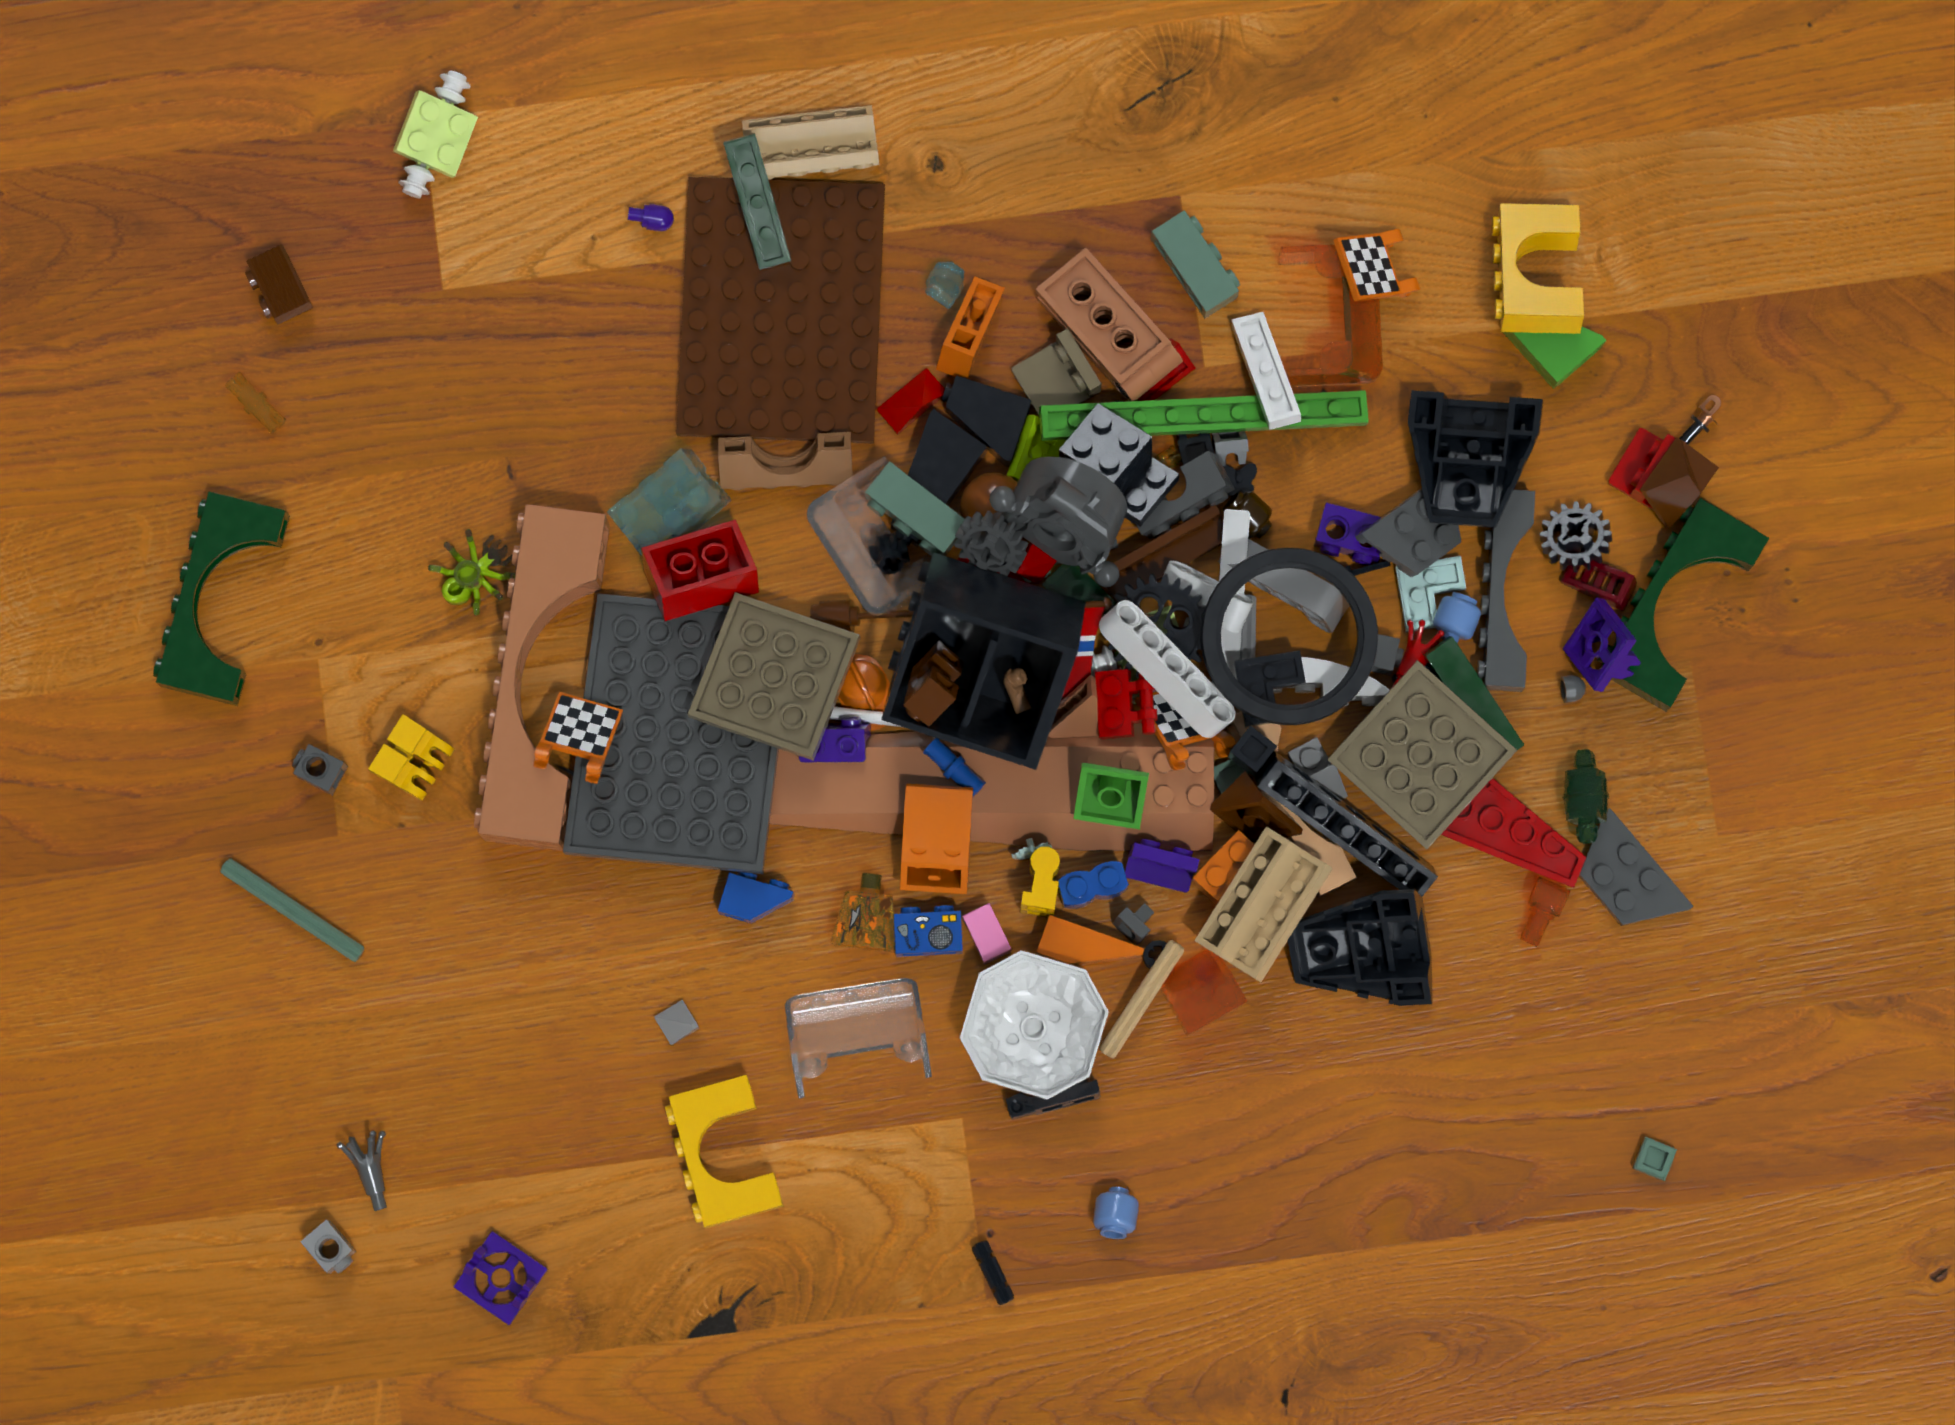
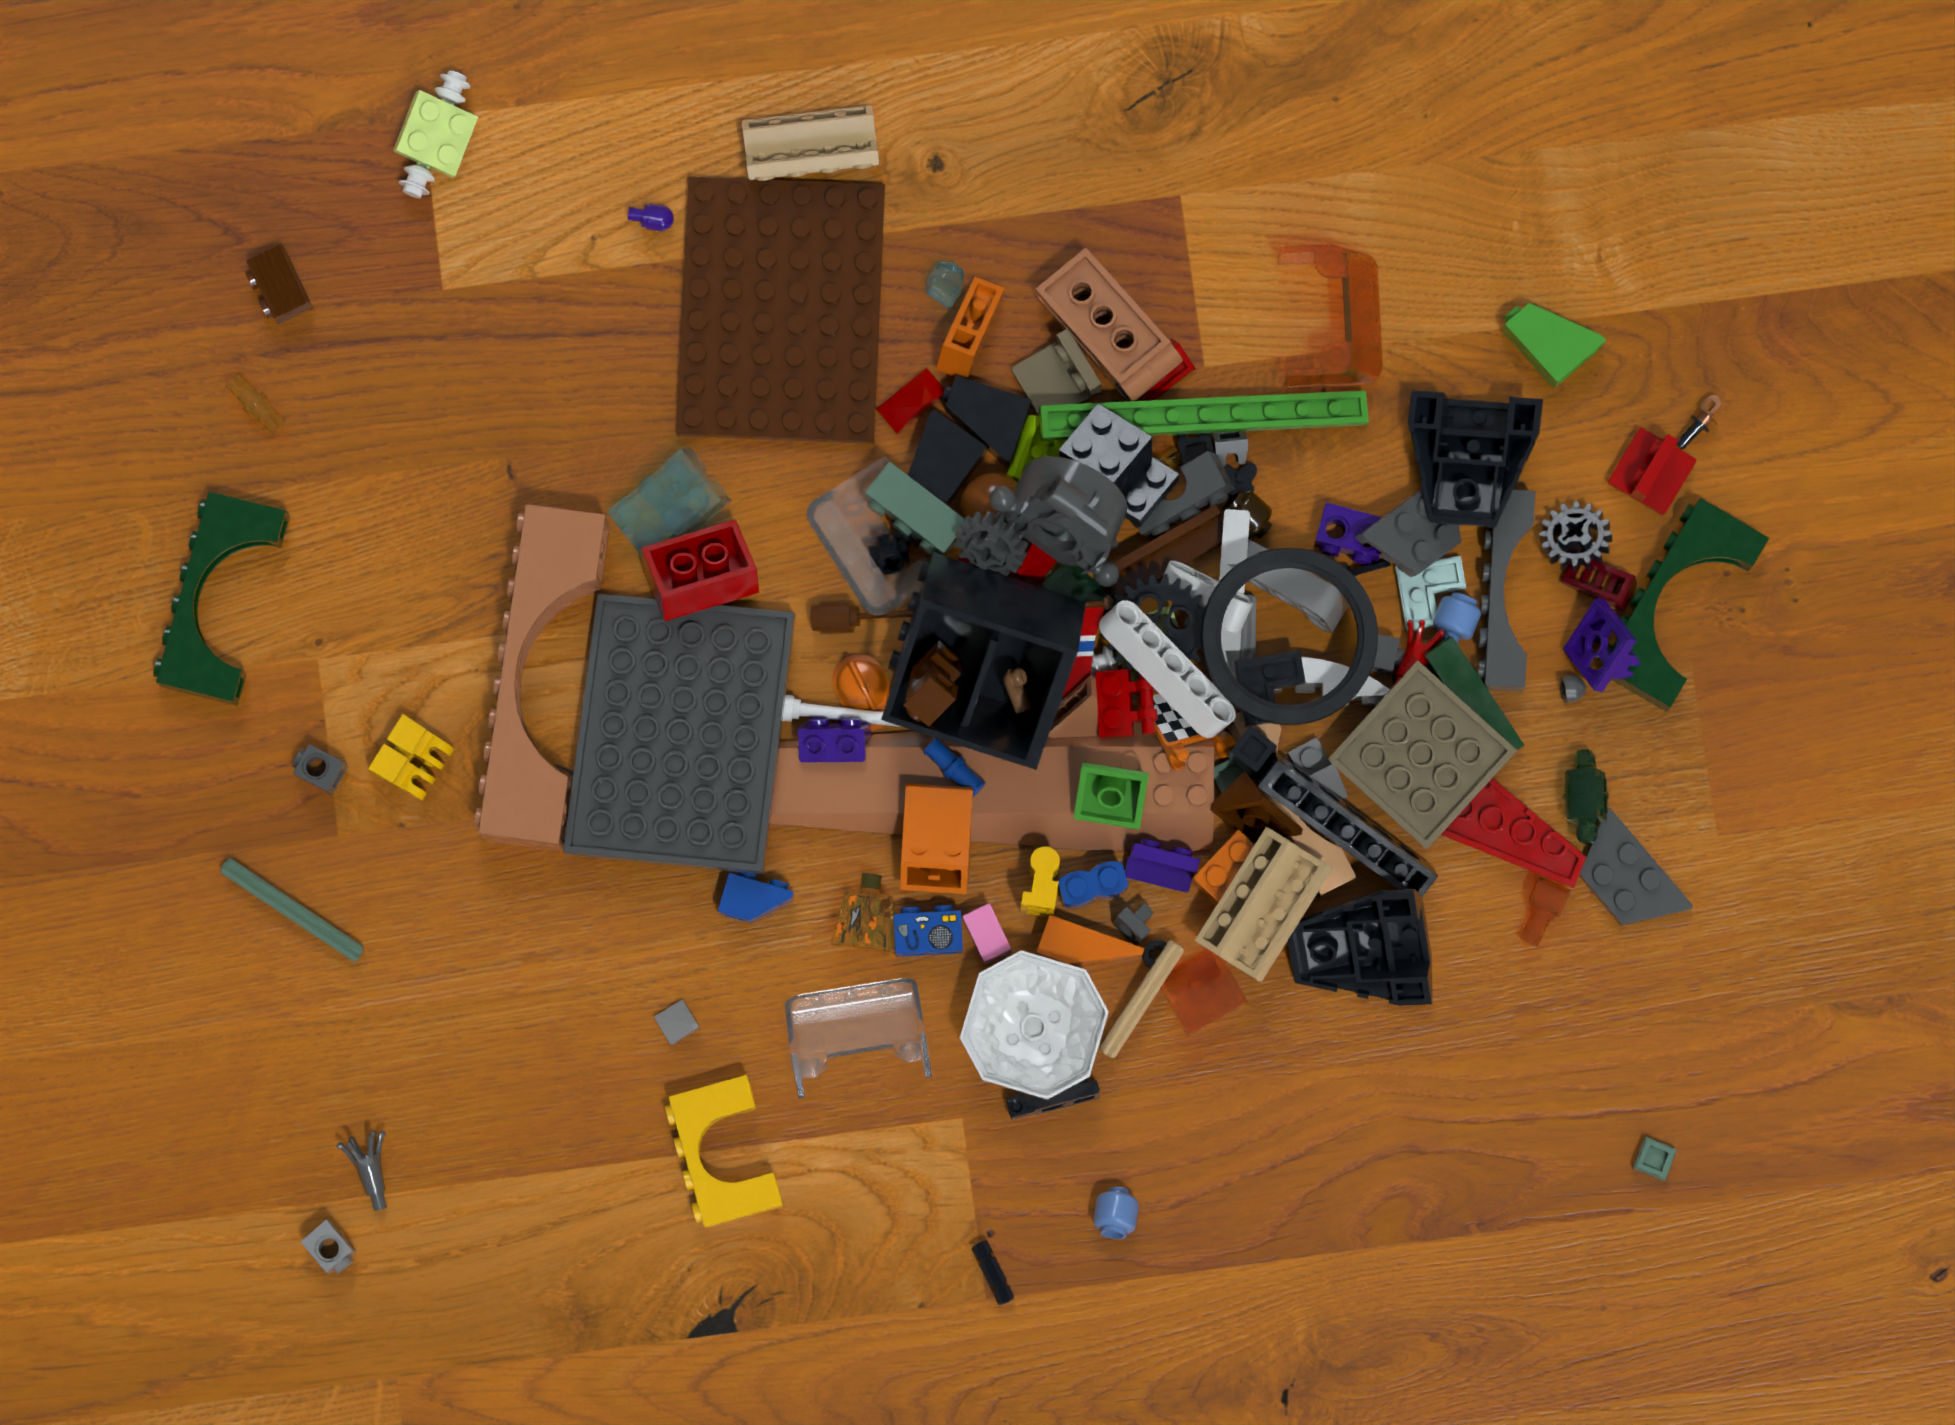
(467, 1281): dark purple piece -> none
(469, 574): animal -> none
(581, 730): flag -> none
(747, 466): medium nougat arch -> none
(757, 201): dark green tile -> none
(774, 676): dark tan plate -> none
(1026, 852): light aqua plant -> none
(1195, 263): sand green brick -> none
(1266, 370): white plate -> none
(1370, 267): flag -> none
(1523, 304): yellow arch -> none
(1677, 481): reddish brown slope -> none

